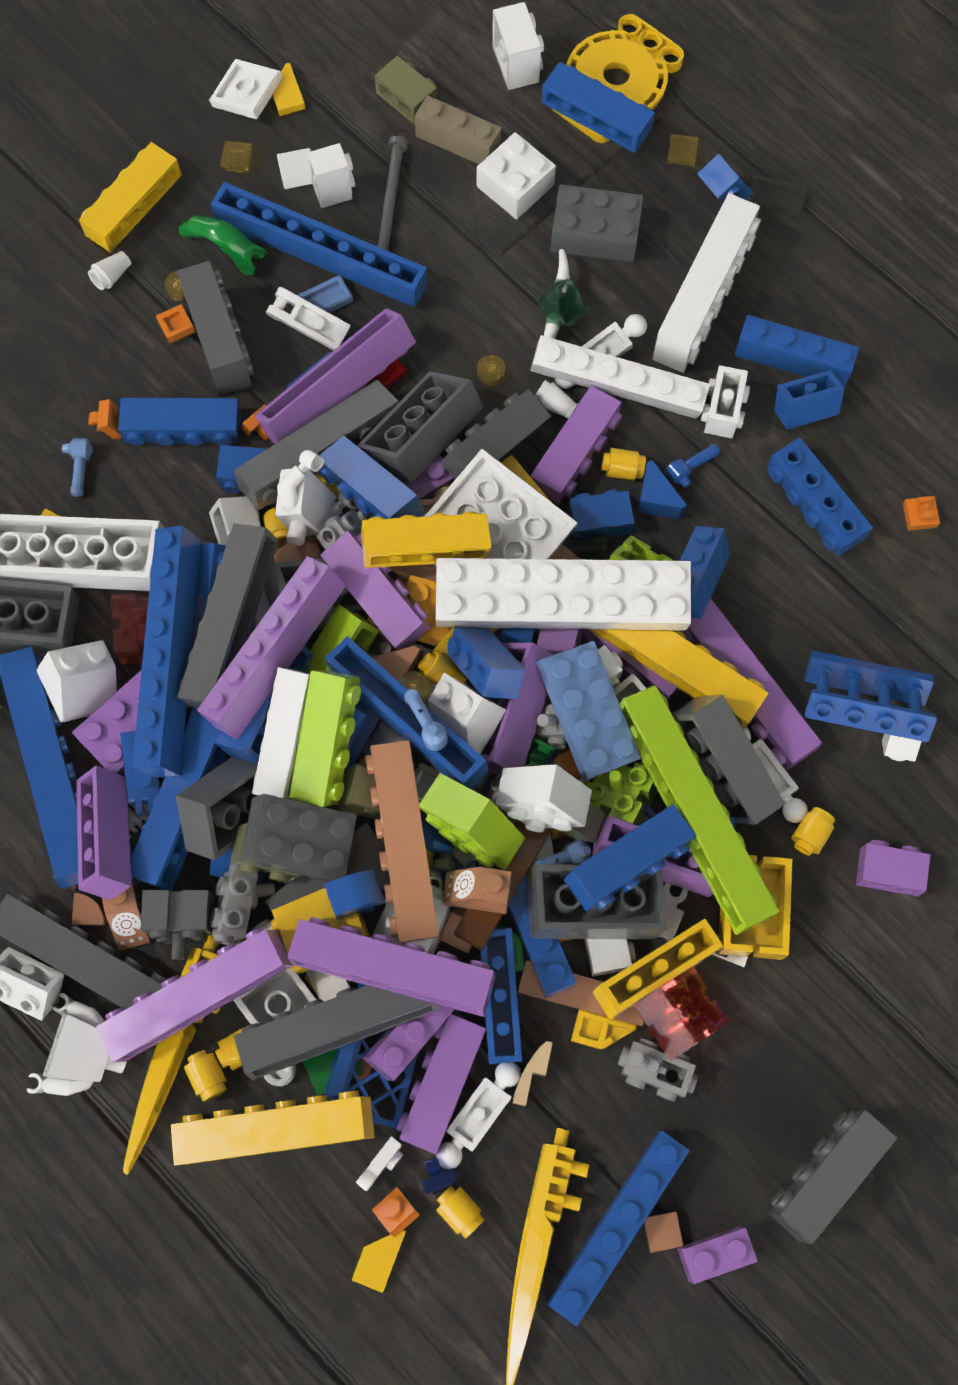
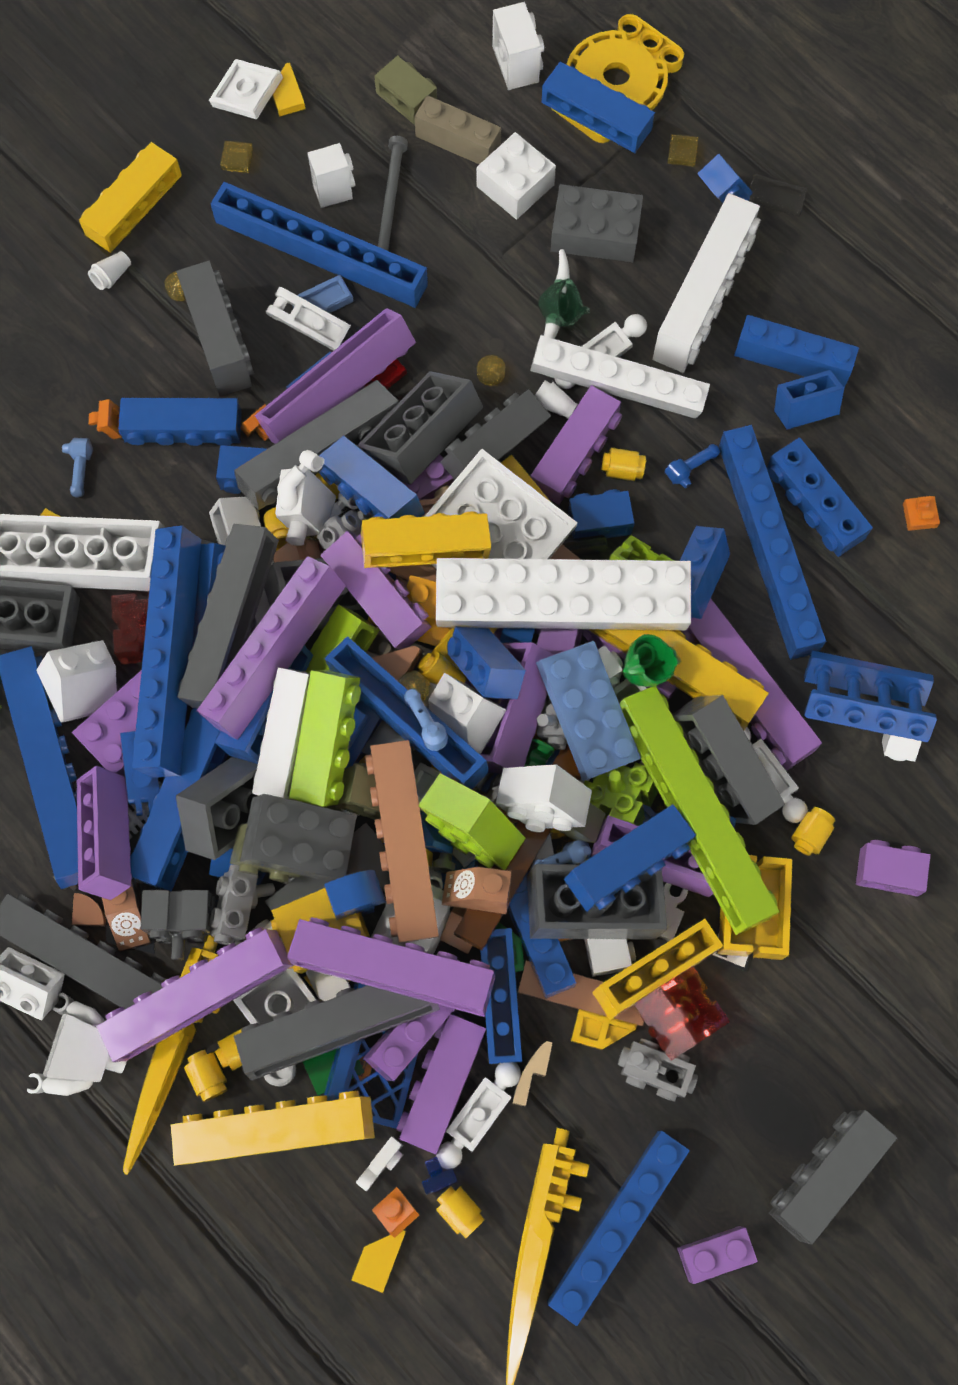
(175, 323): orange plate -> none
(227, 238): green piece -> none
(295, 168): white sticker -> none
(650, 661): none -> green hat
(659, 496): blue slope -> none
(663, 1232): nougat tile -> none
(727, 395): white brick -> none
(771, 542): none -> blue brick

